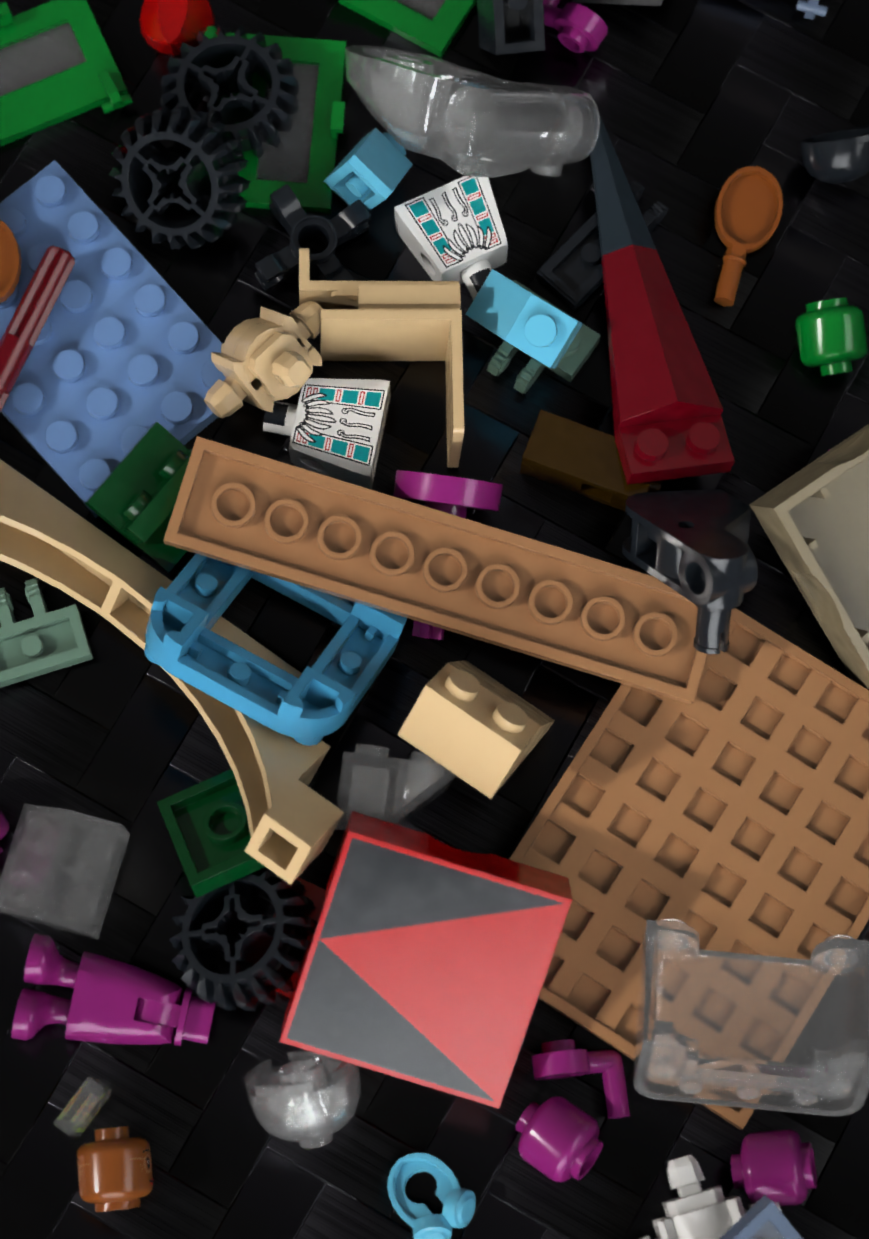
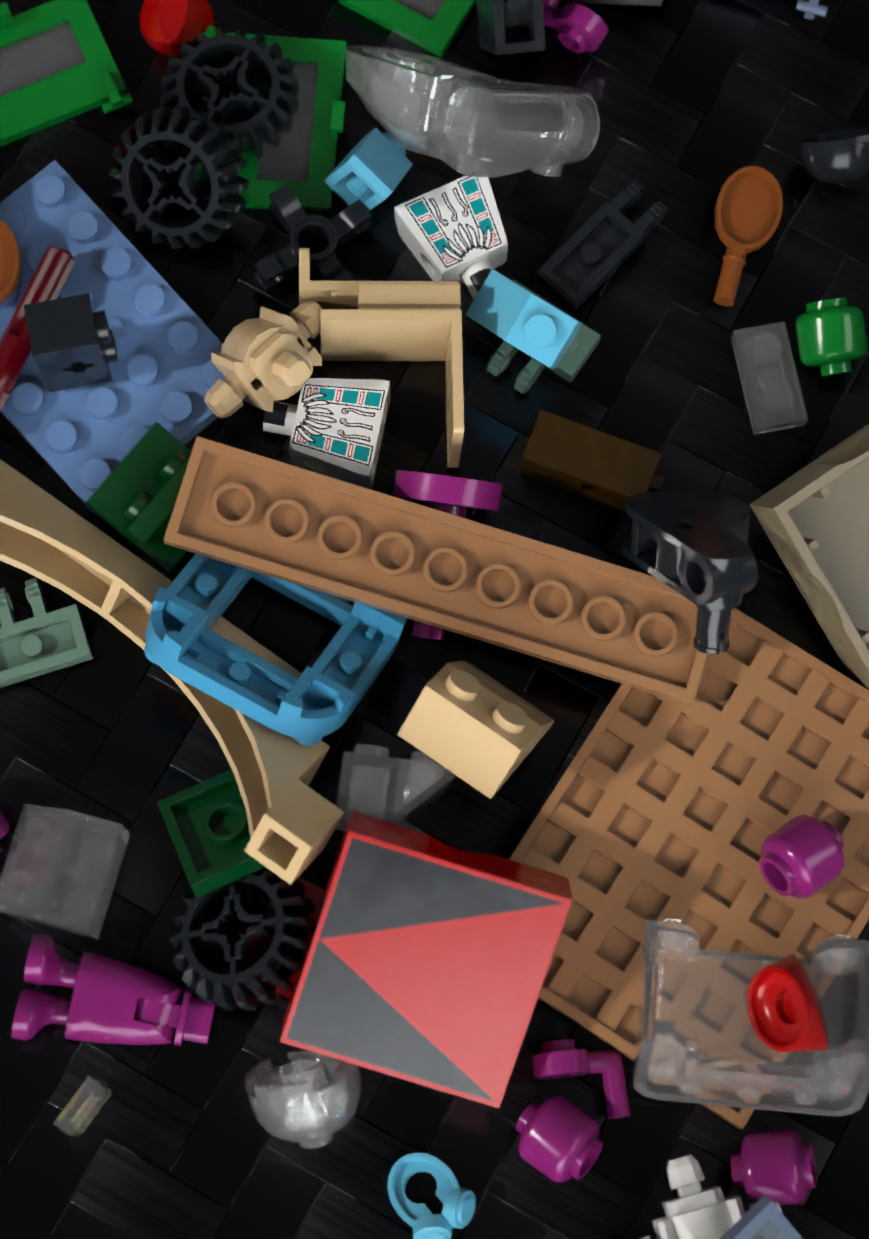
(70, 342): none -> black brick
(114, 1170): dark orange head -> none
(661, 390): dark red plate -> none
(769, 378): none -> clear plate
(787, 1008): none -> red piece
(802, 857): none -> magenta head

